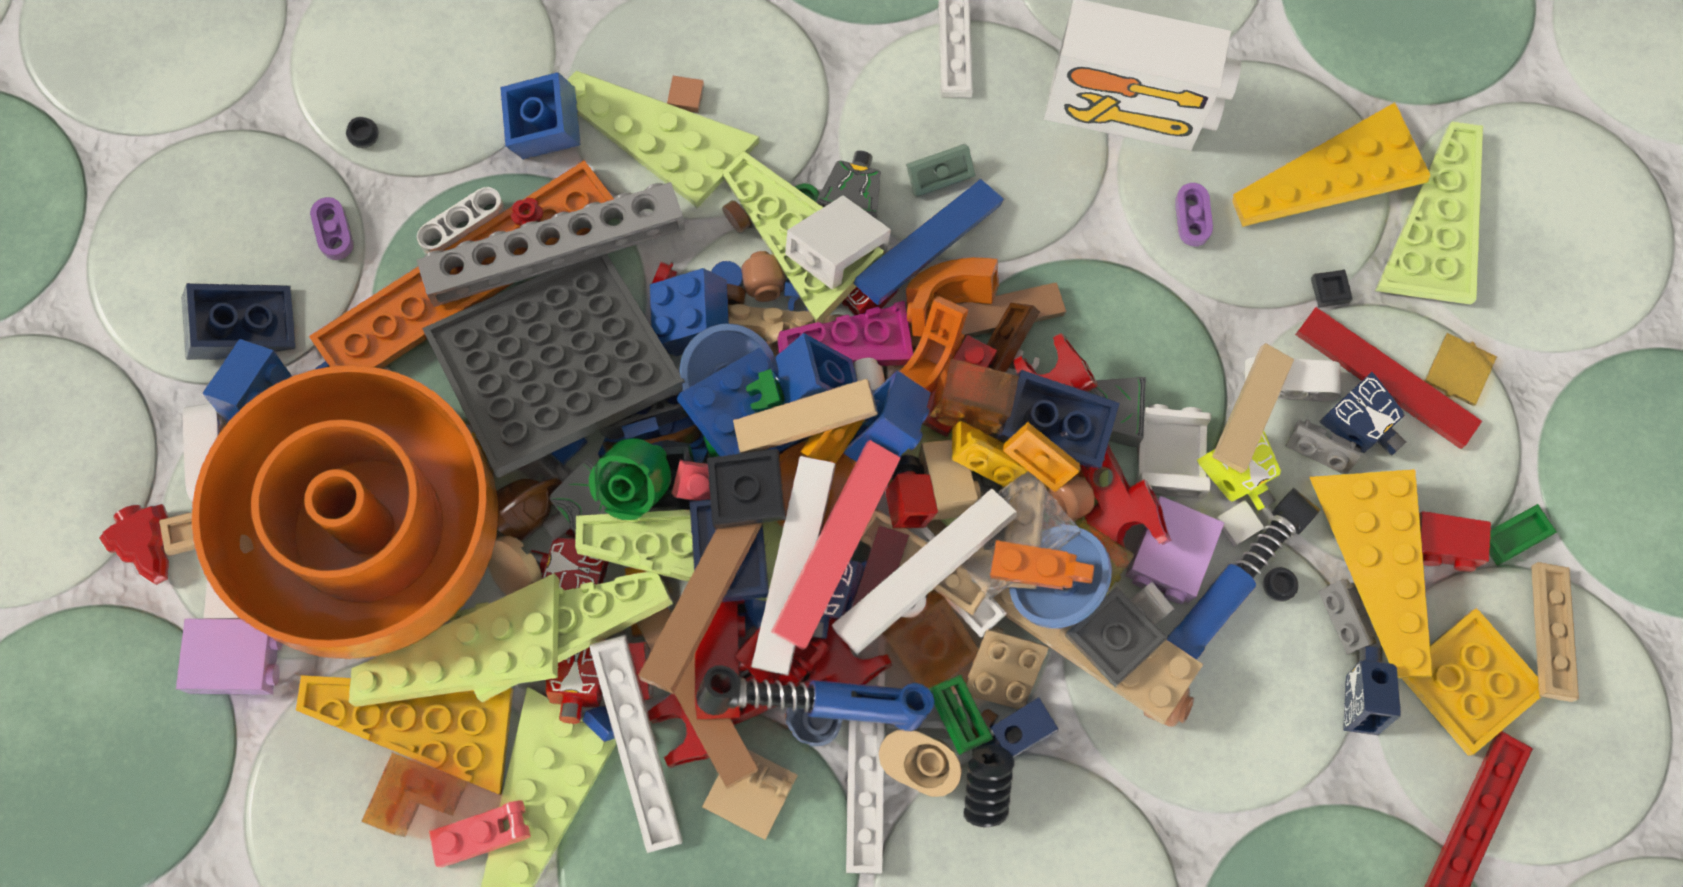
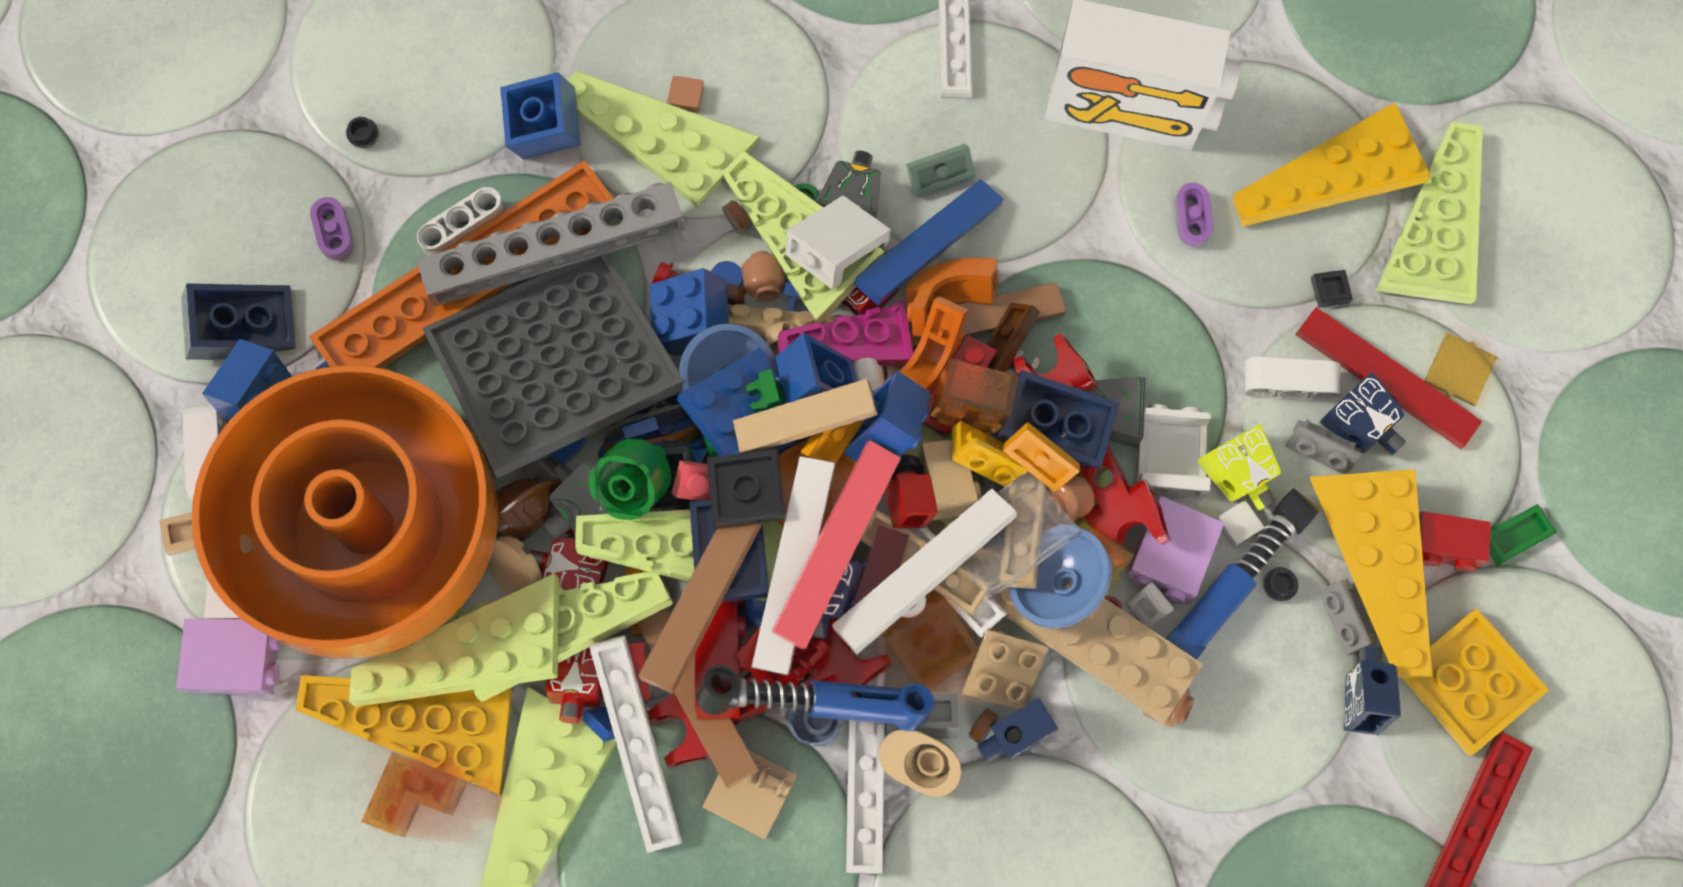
(139, 540): red rock -> none
(479, 834): coral plate -> none
(520, 206): red plate -> none
(949, 720): green tile -> none
(988, 786): black piece -> none
(1038, 566): orange hinge -> none
(1116, 637): dark grey tile -> none
(1253, 408): tan tile -> none
(1554, 632): tan tile -> none

